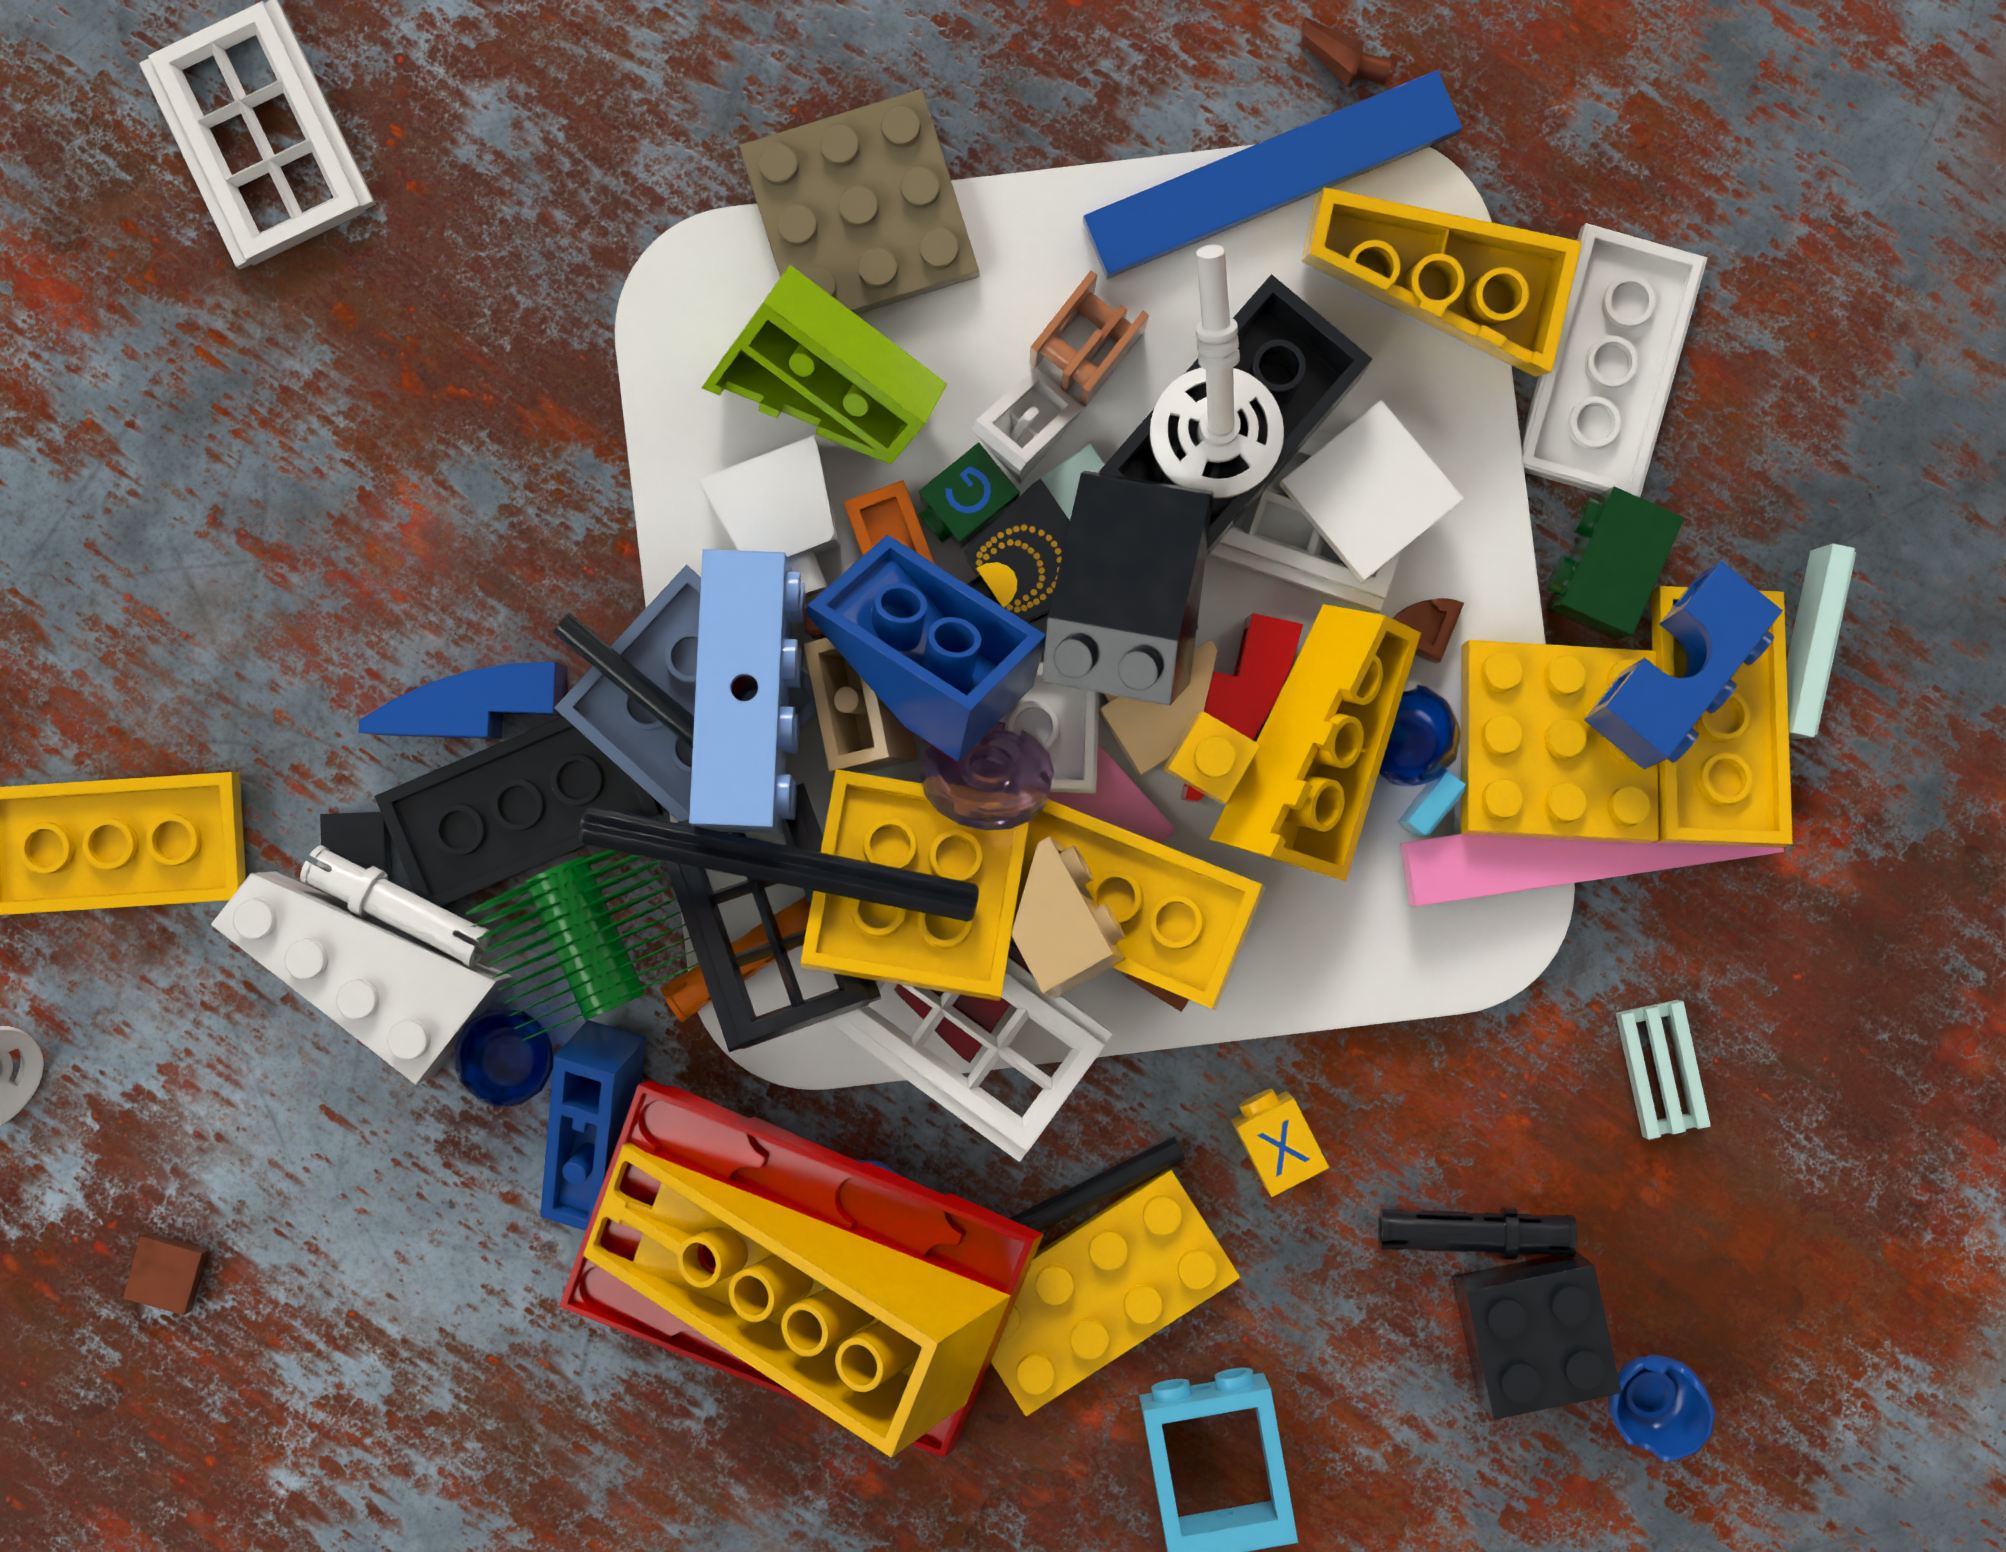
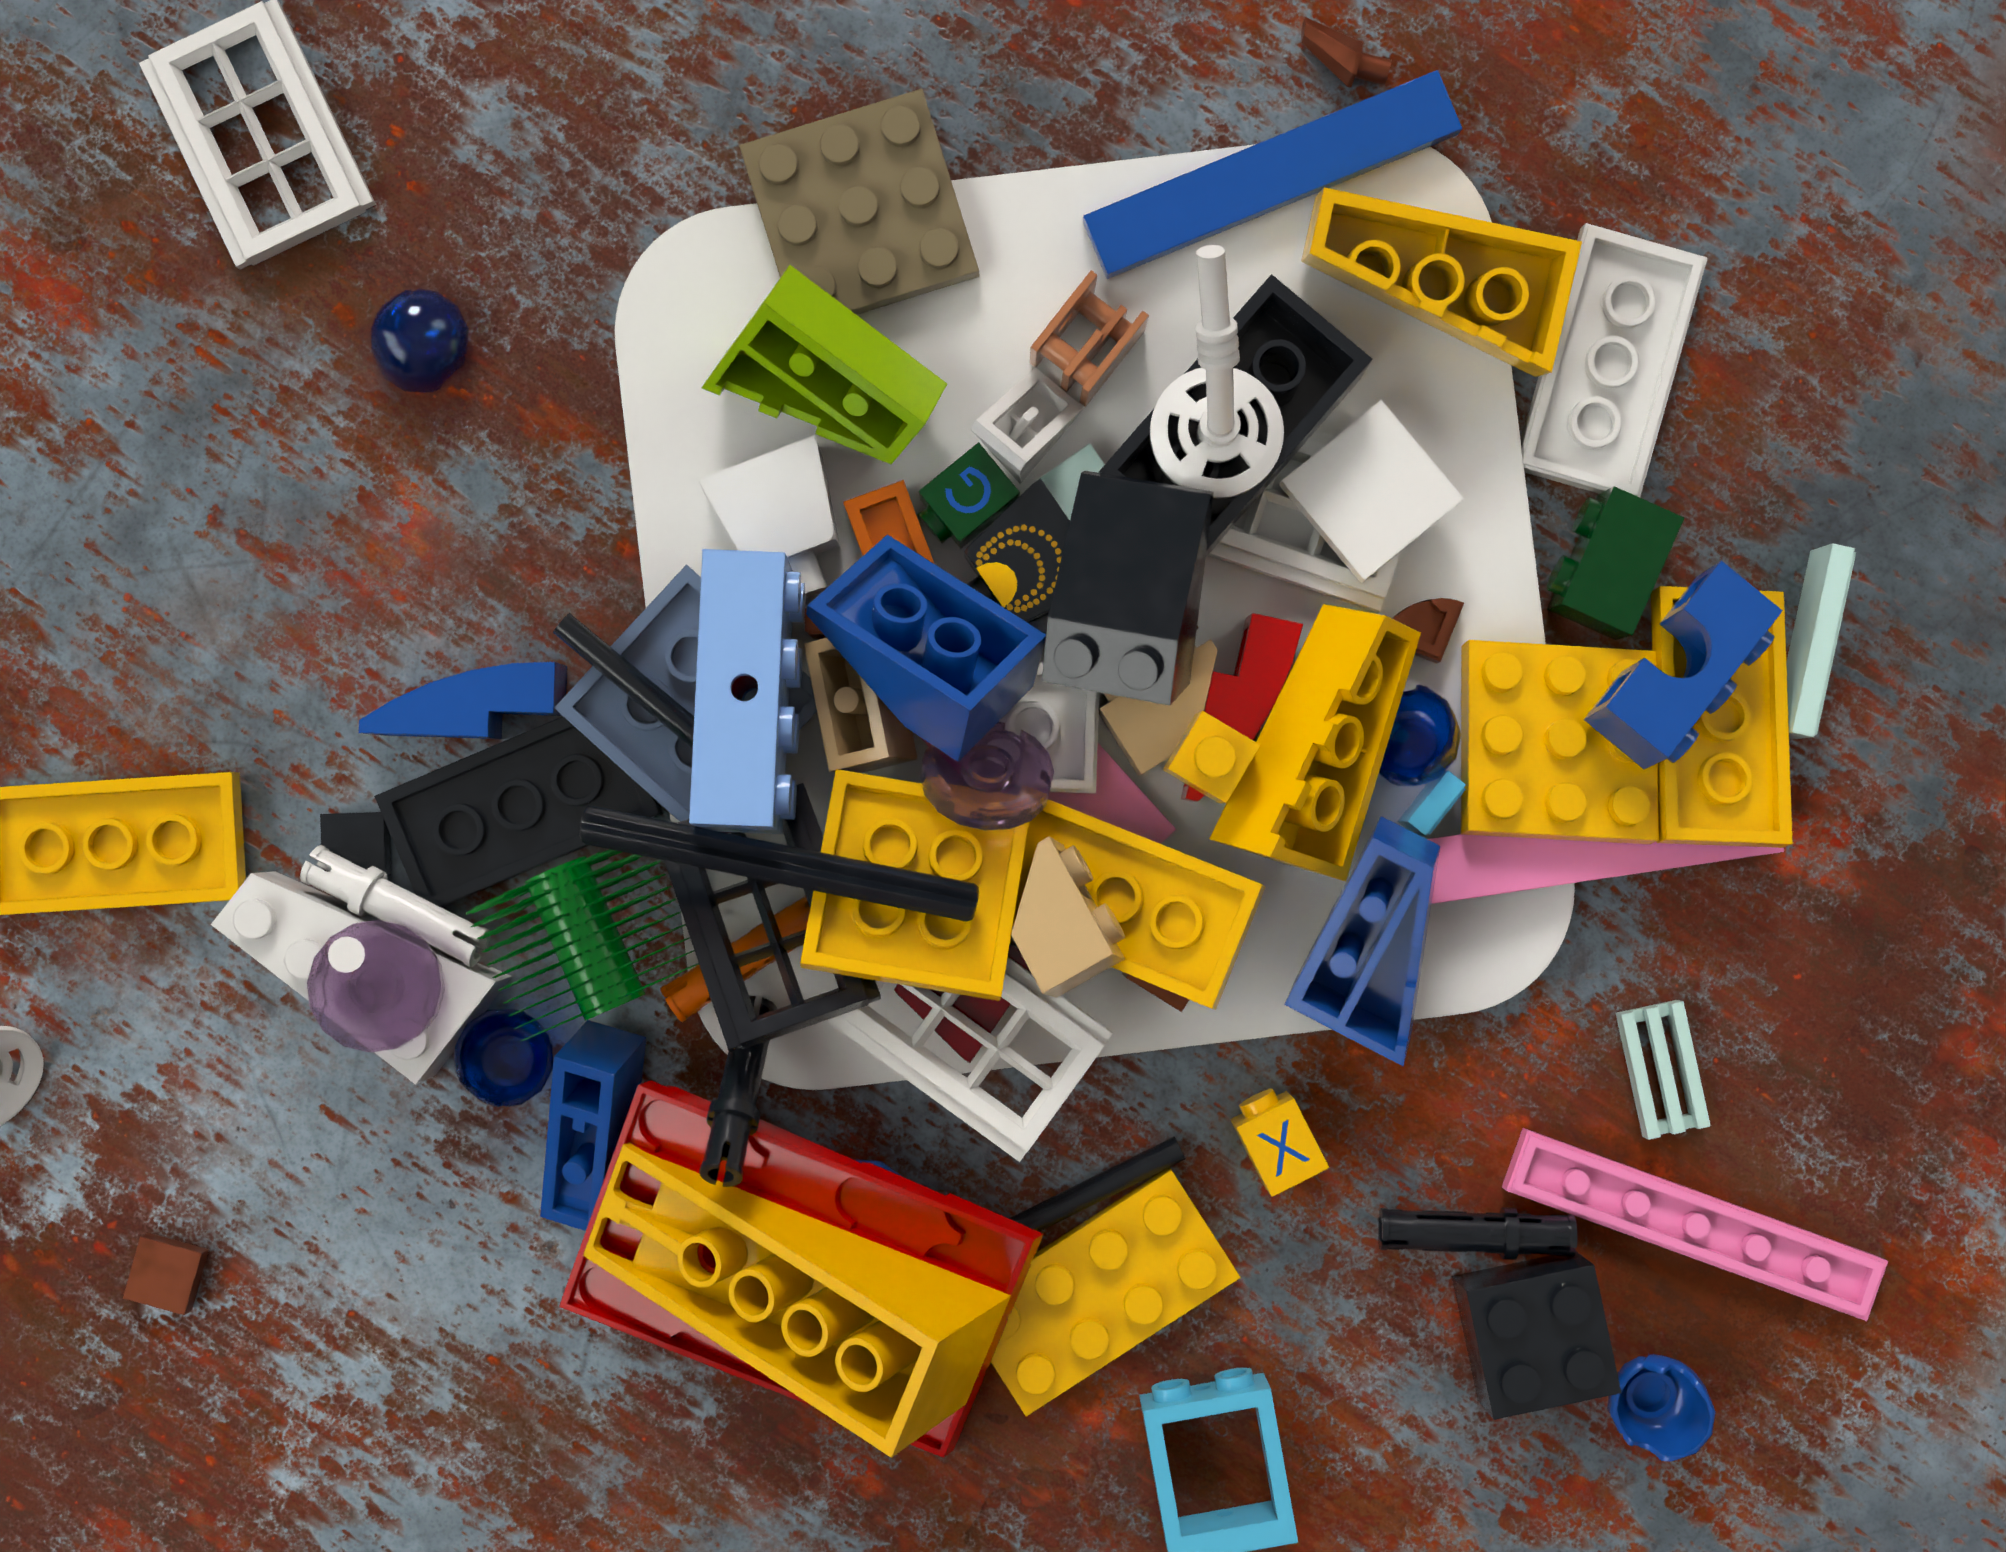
(375, 986): none -> clear purple tile
(419, 340): none -> clear blue hair
(735, 1113): none -> black pin
(1372, 945): none -> blue wedge
(1694, 1224): none -> bright pink tile

